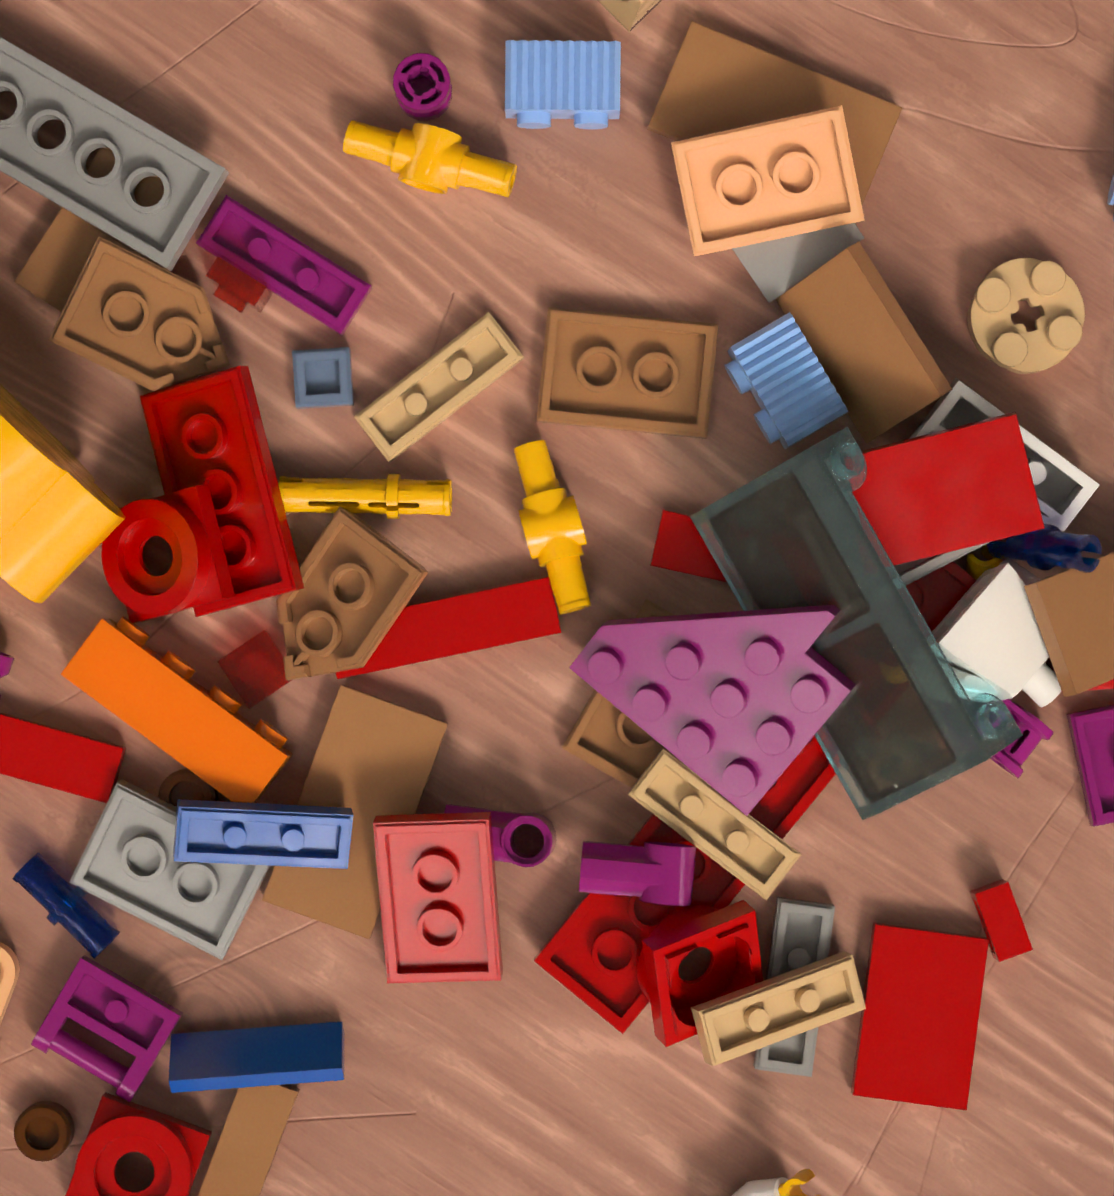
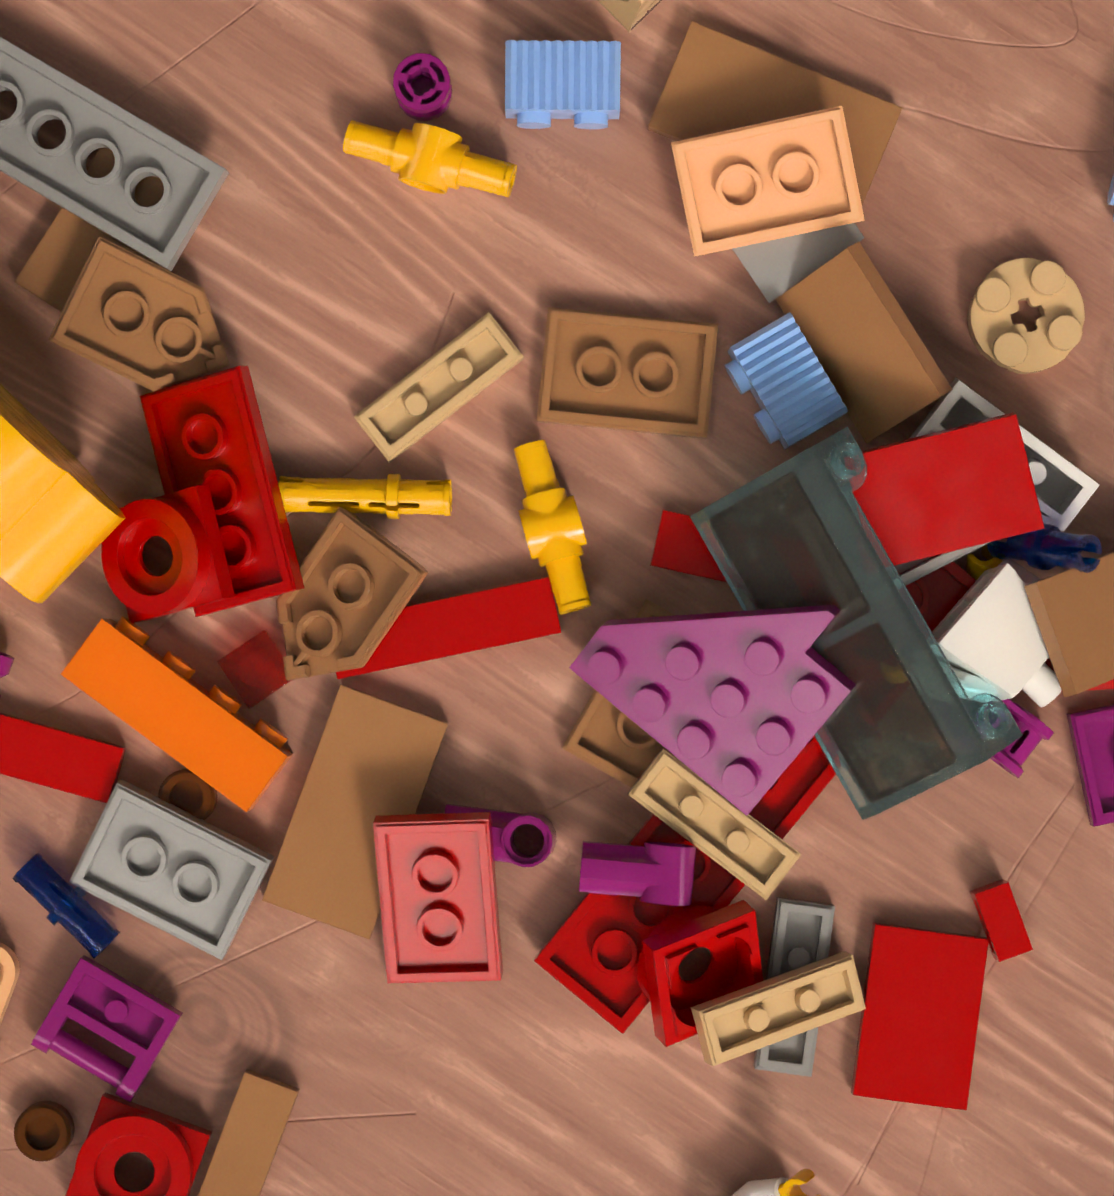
(237, 287): clear red plate -> none
(256, 1057): blue tile -> none
(262, 834): tile -> none
(284, 265): magenta tile -> none
(323, 378): sand blue tile -> none

